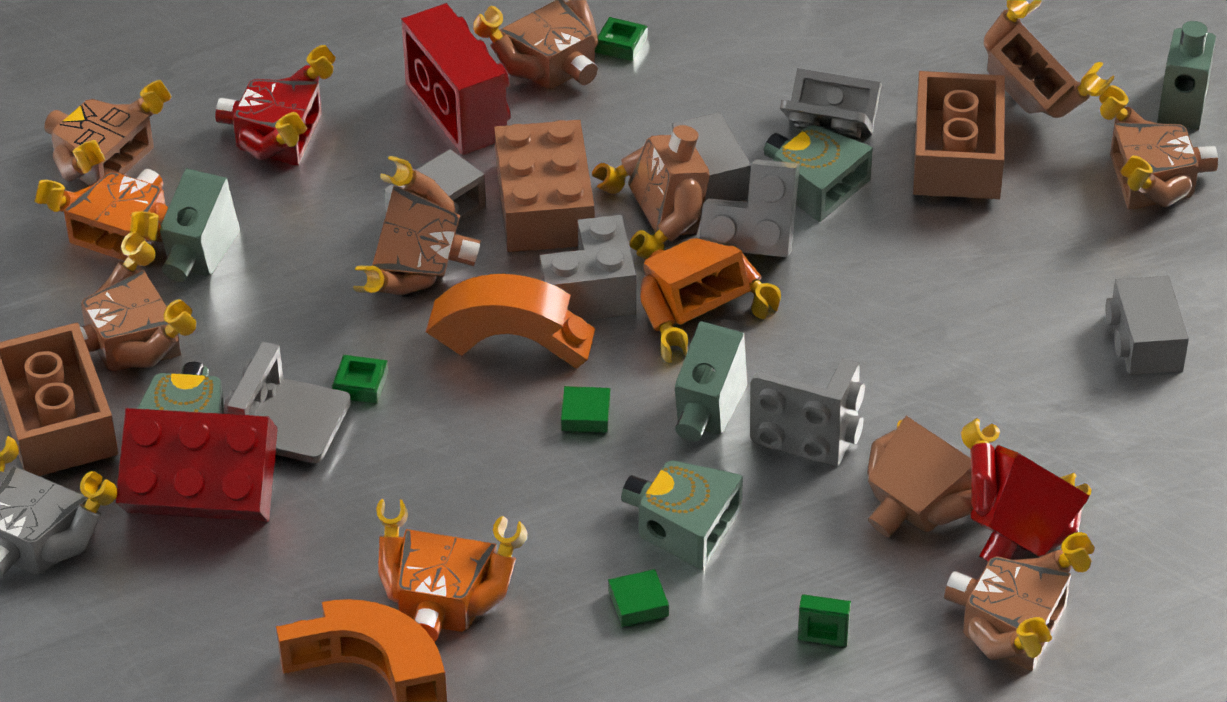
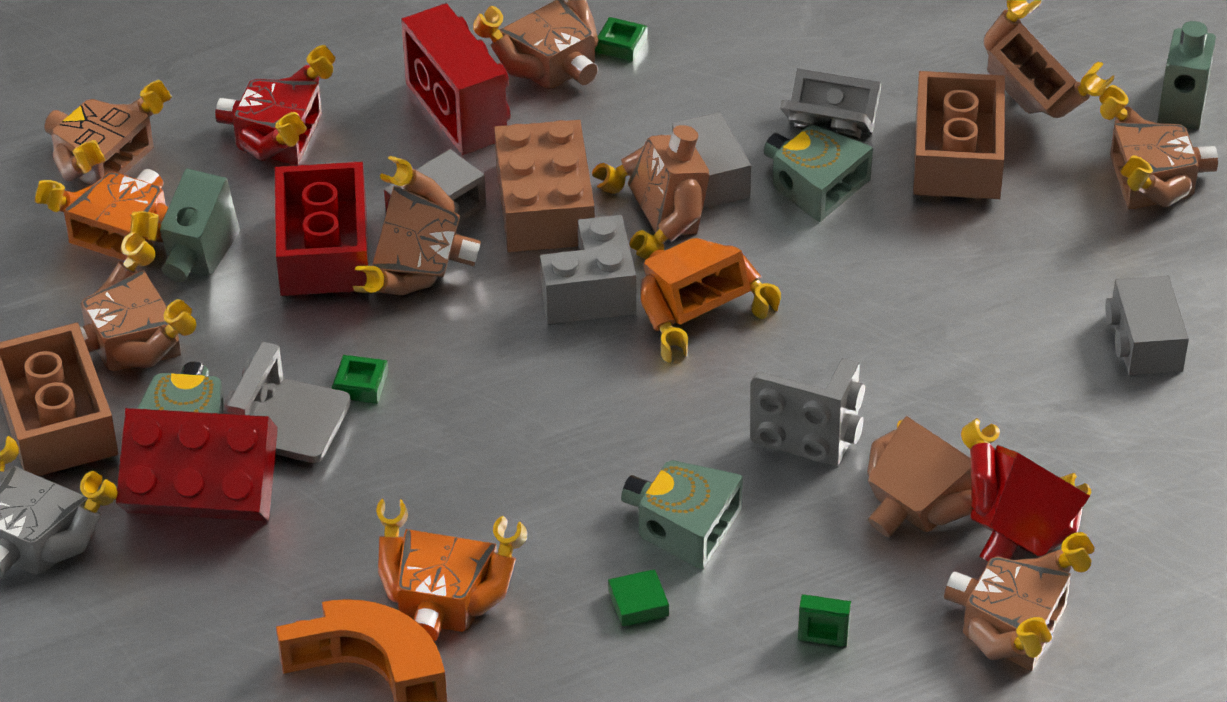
(320, 228): none -> red brick
(510, 306): orange arch -> none
(586, 409): green tile -> none
(709, 397): sand green torso -> none
(762, 223): light grey brick -> none

